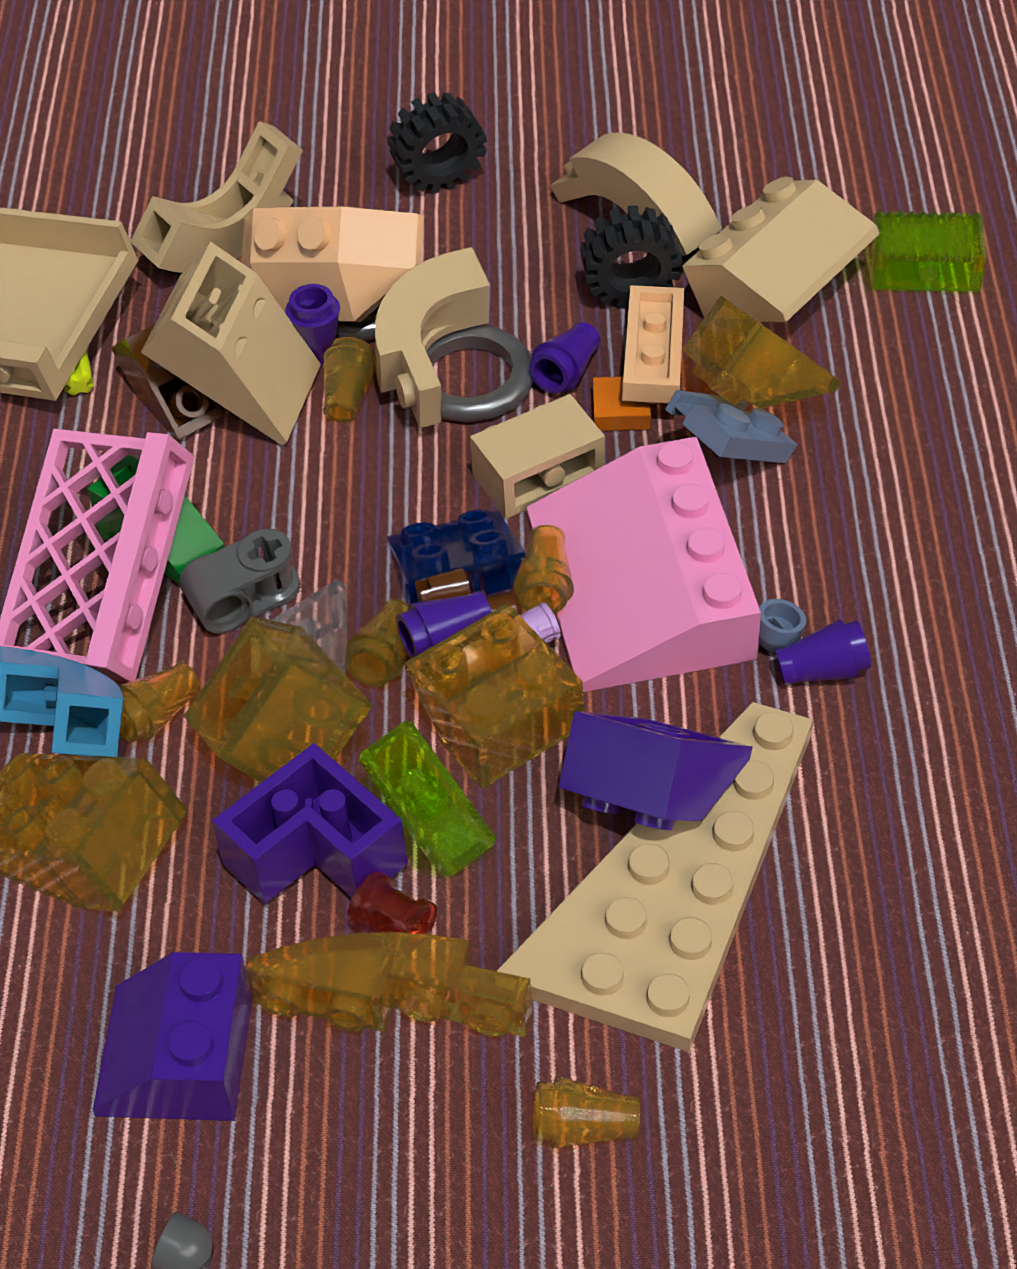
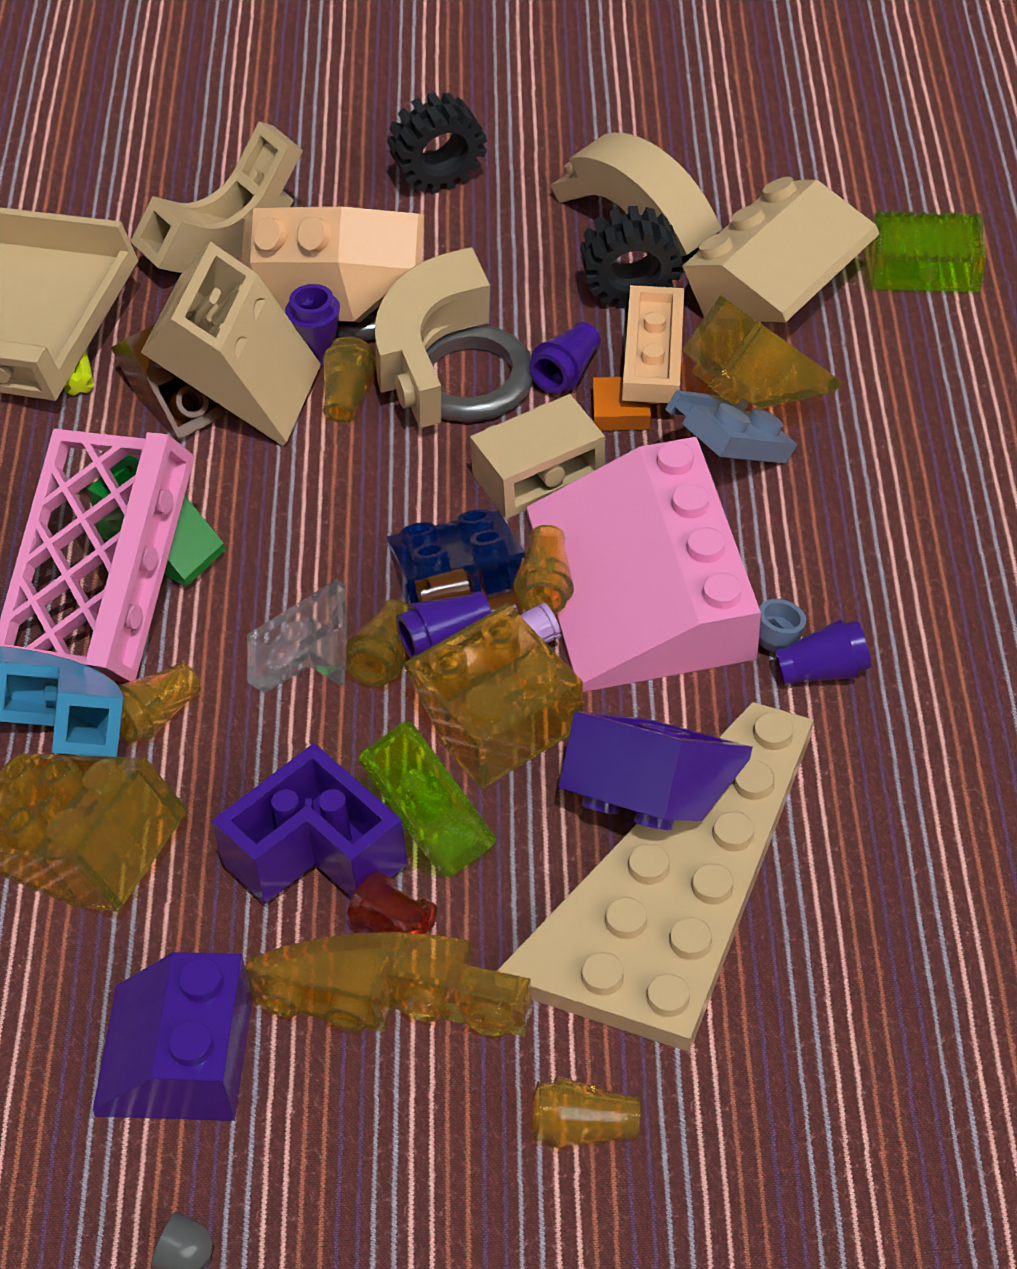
(238, 584): dark grey piece -> none
(275, 700): clear yellow slope -> none

